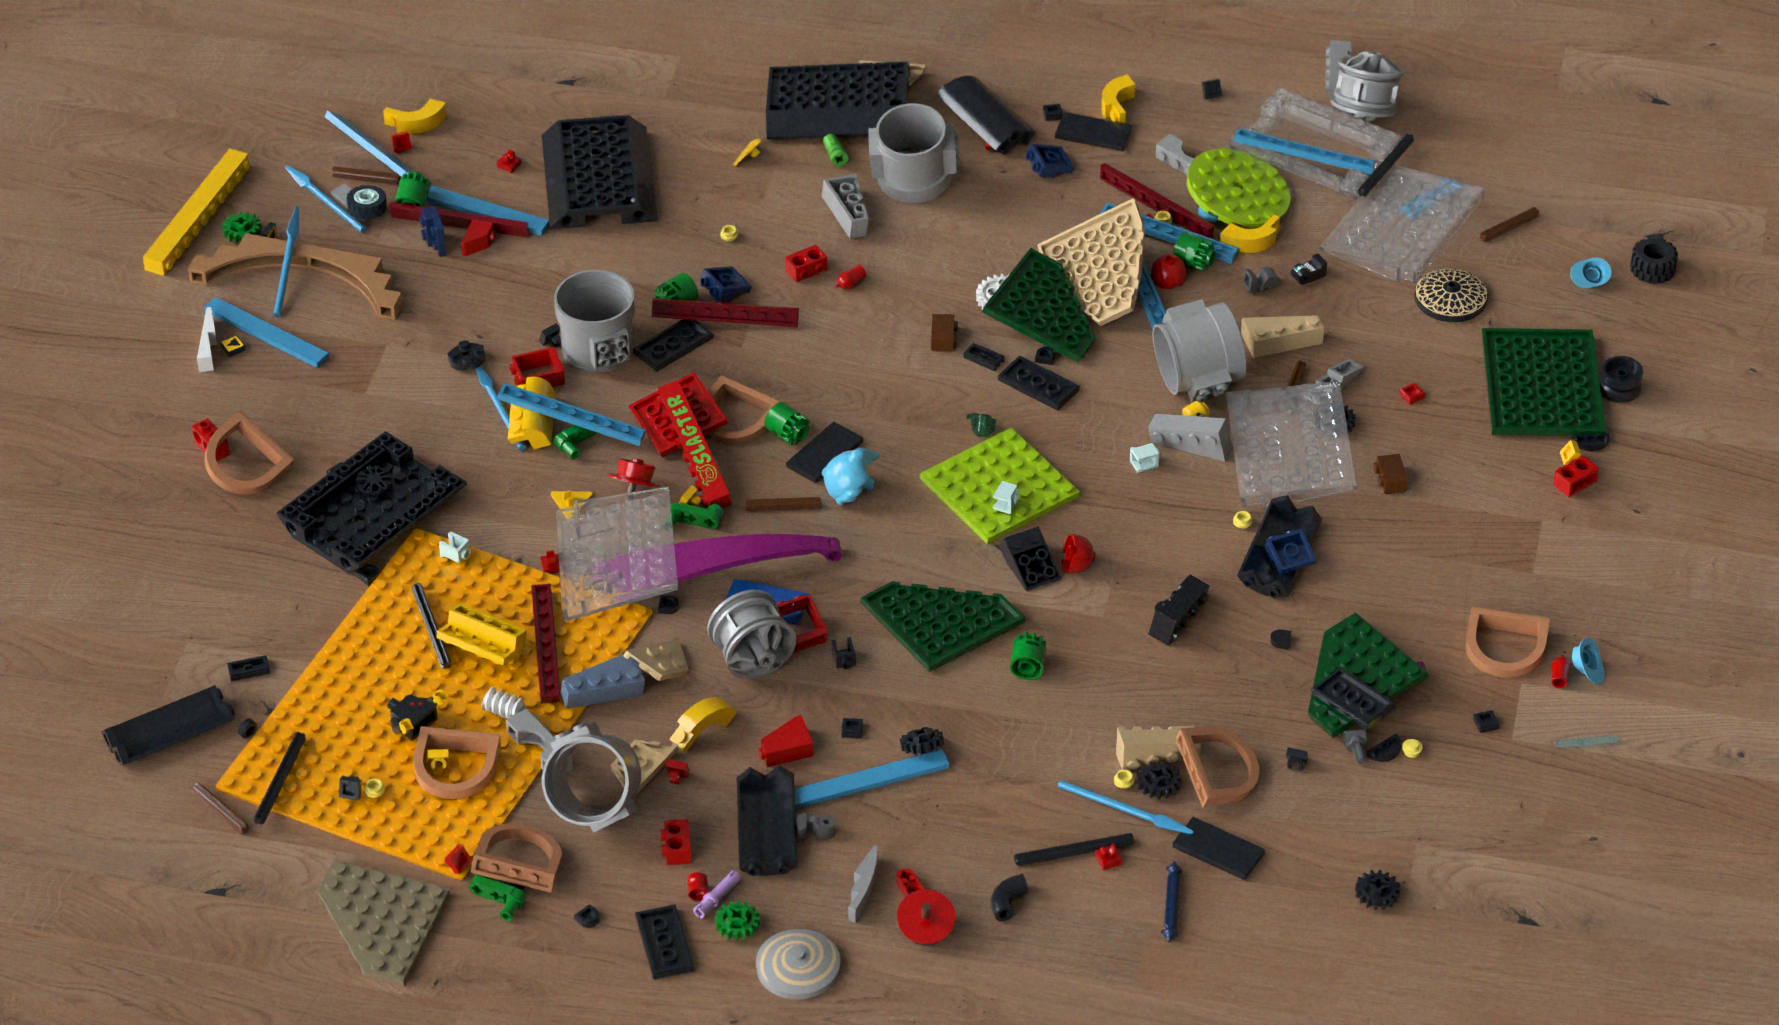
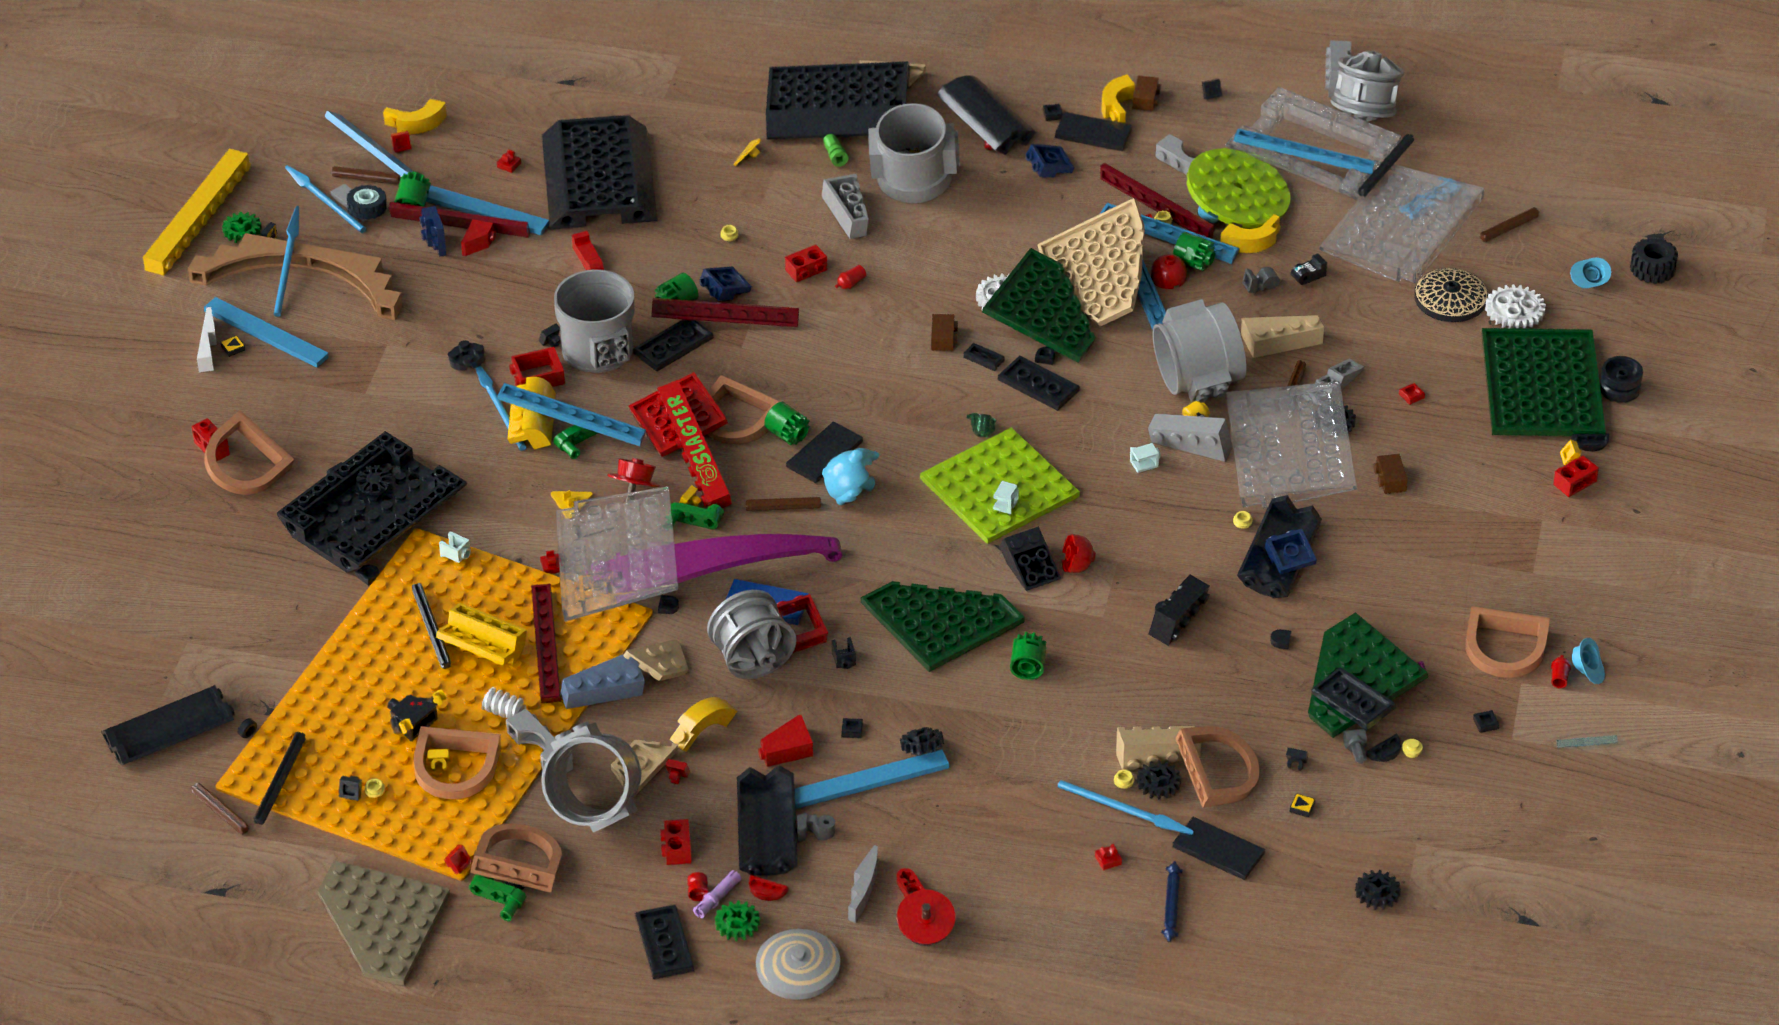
(244, 668): black tile -> none
(586, 252): none -> red leg
(587, 917): black tile -> none
(766, 889): none -> red tile
(1003, 895): black cylinder -> none
(1072, 849): black axle -> none
(1146, 93): none -> reddish brown brick
(1302, 805): none -> tile
(1515, 307): none -> white gear

